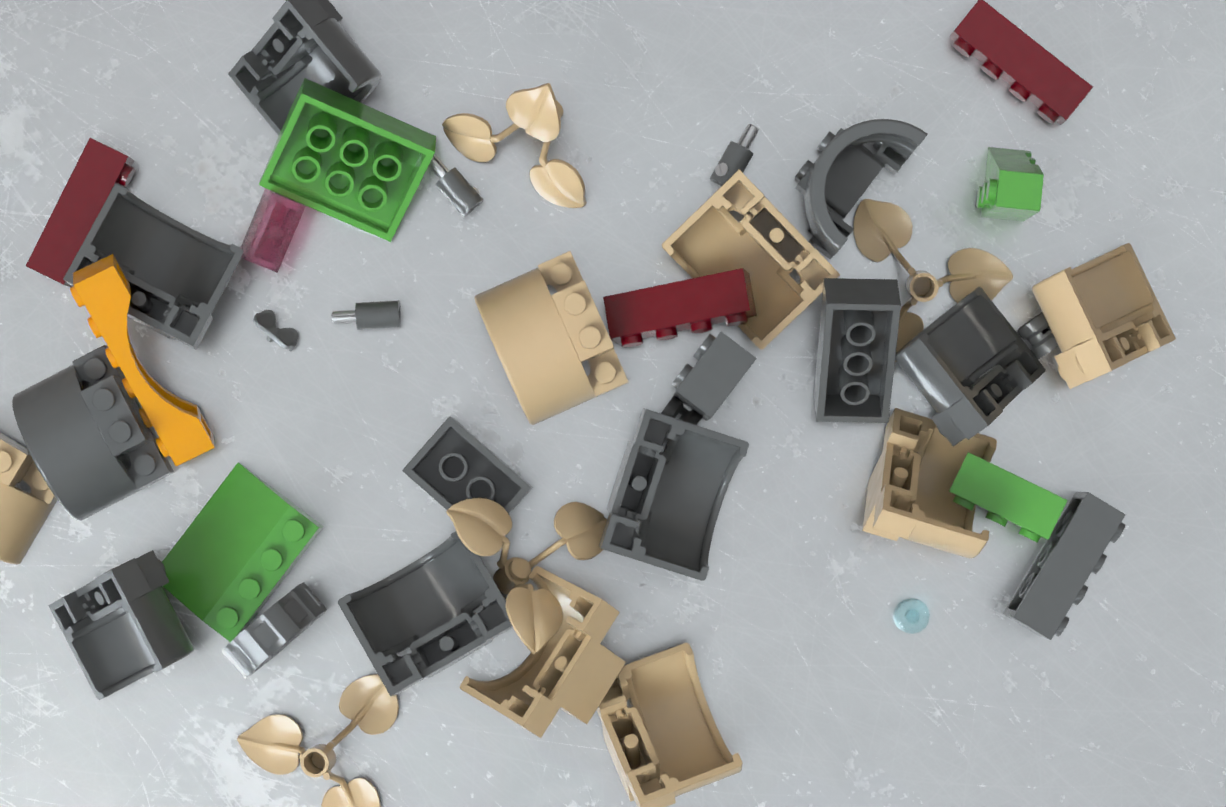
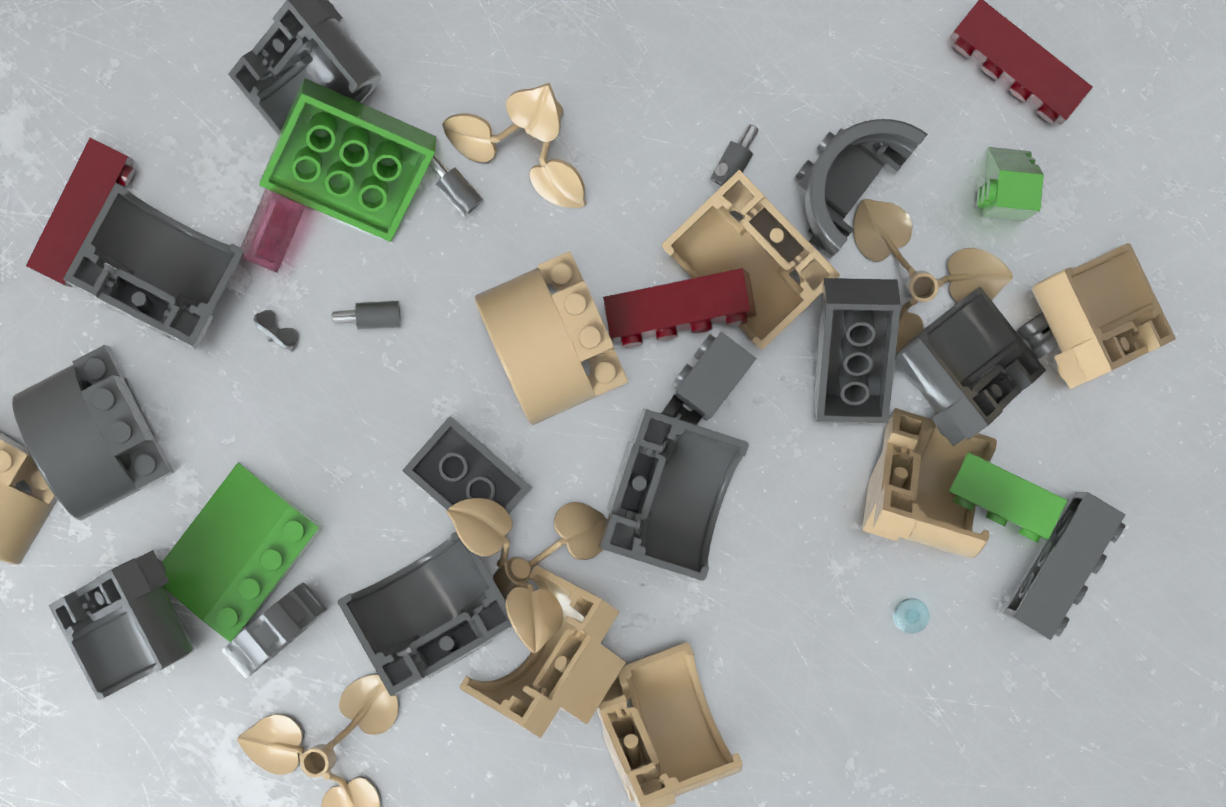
(177, 422): light orange arch -> none

